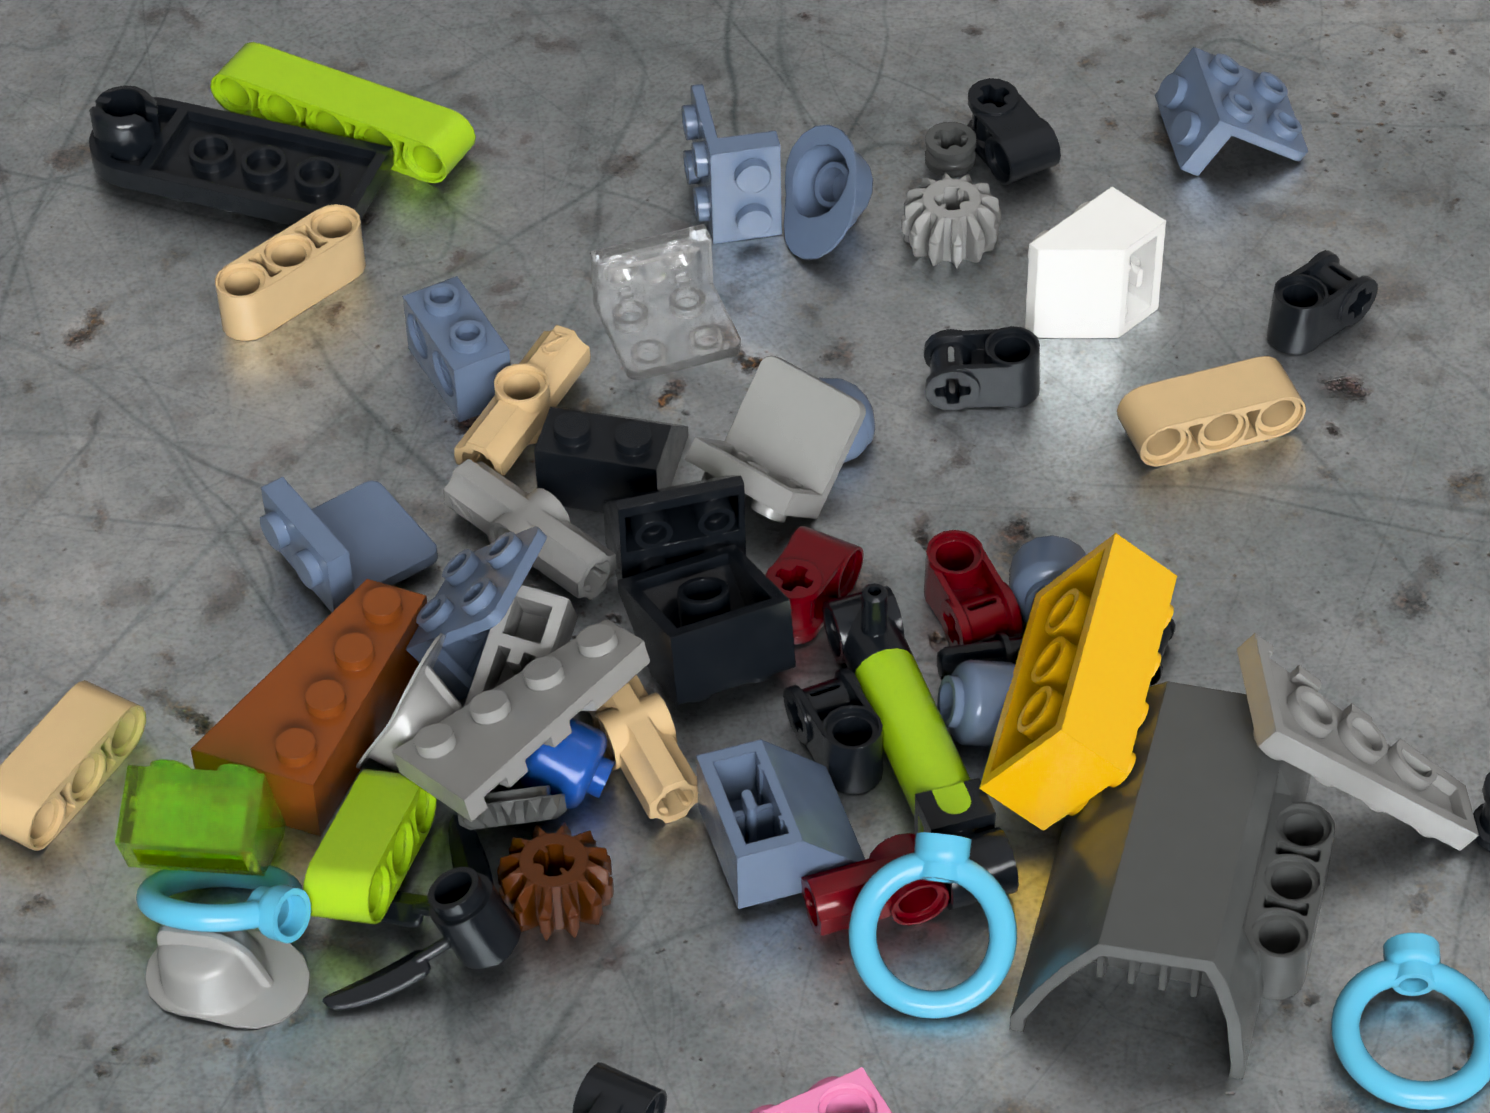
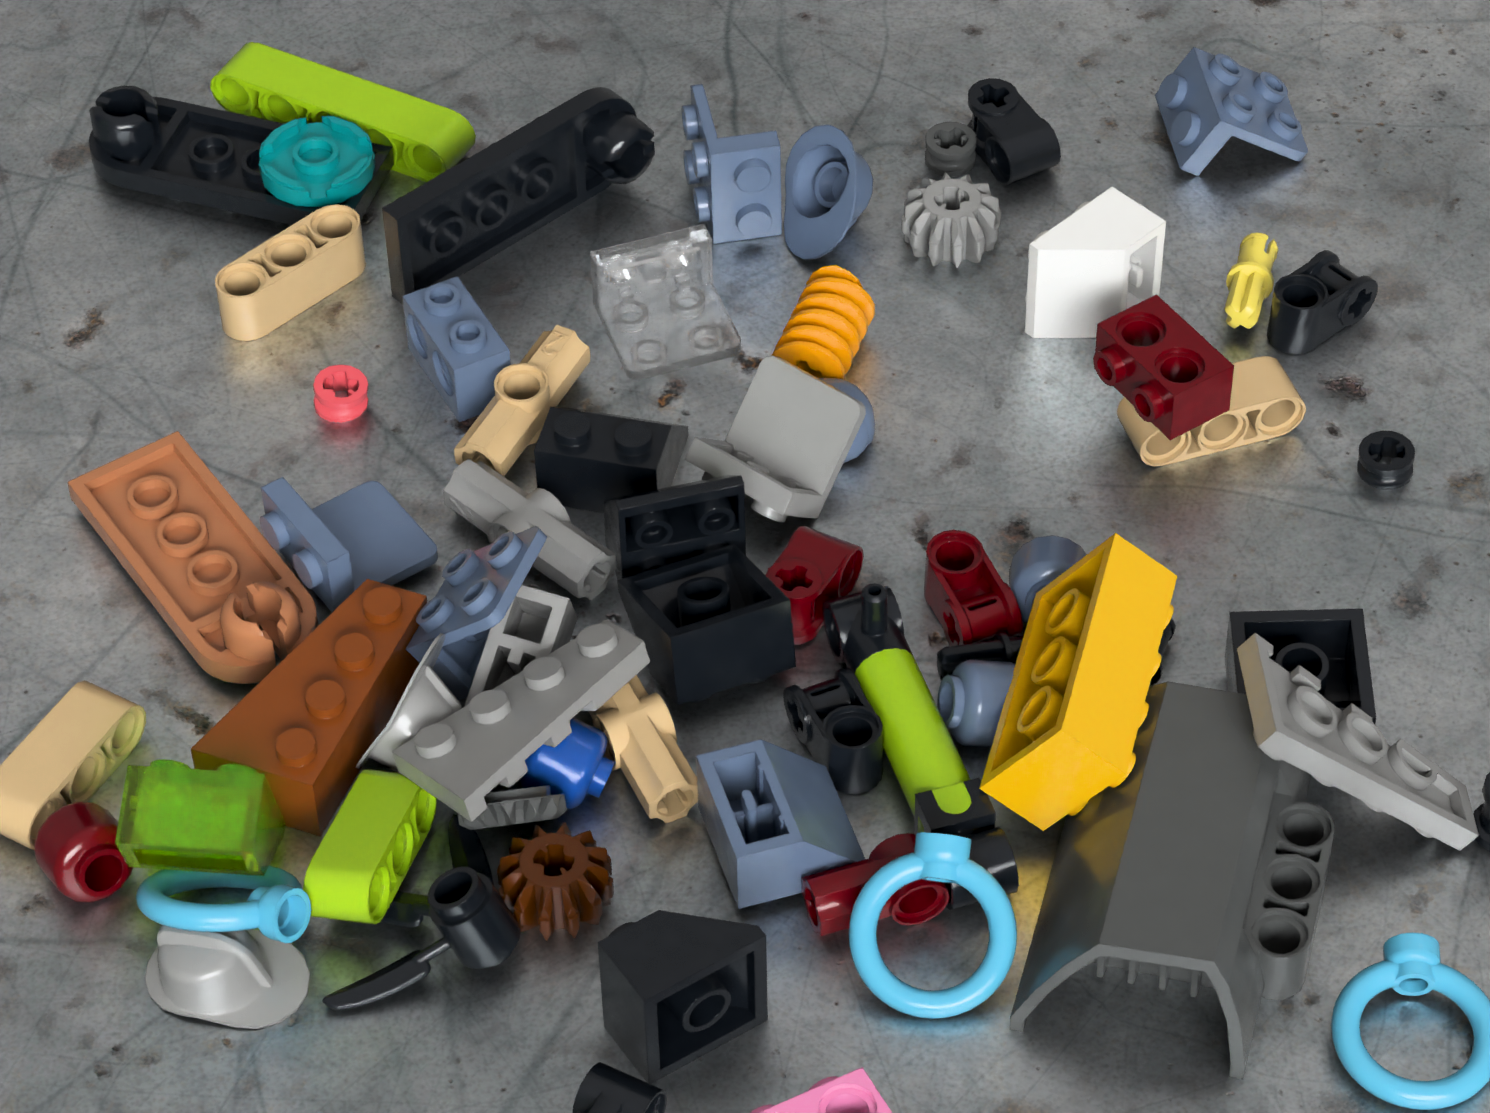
(80, 852): none -> dark red head
(197, 559): none -> nougat plate
(316, 161): none -> teal tile
(340, 379): none -> coral bush
(513, 188): none -> black plate
(681, 987): none -> black slope
(827, 324): none -> light orange piece
(987, 367): black piece -> none
(1163, 367): none -> dark red brick
(1250, 280): none -> light yellow axle
(1321, 641): none -> black slope
(1390, 445): none -> black bush

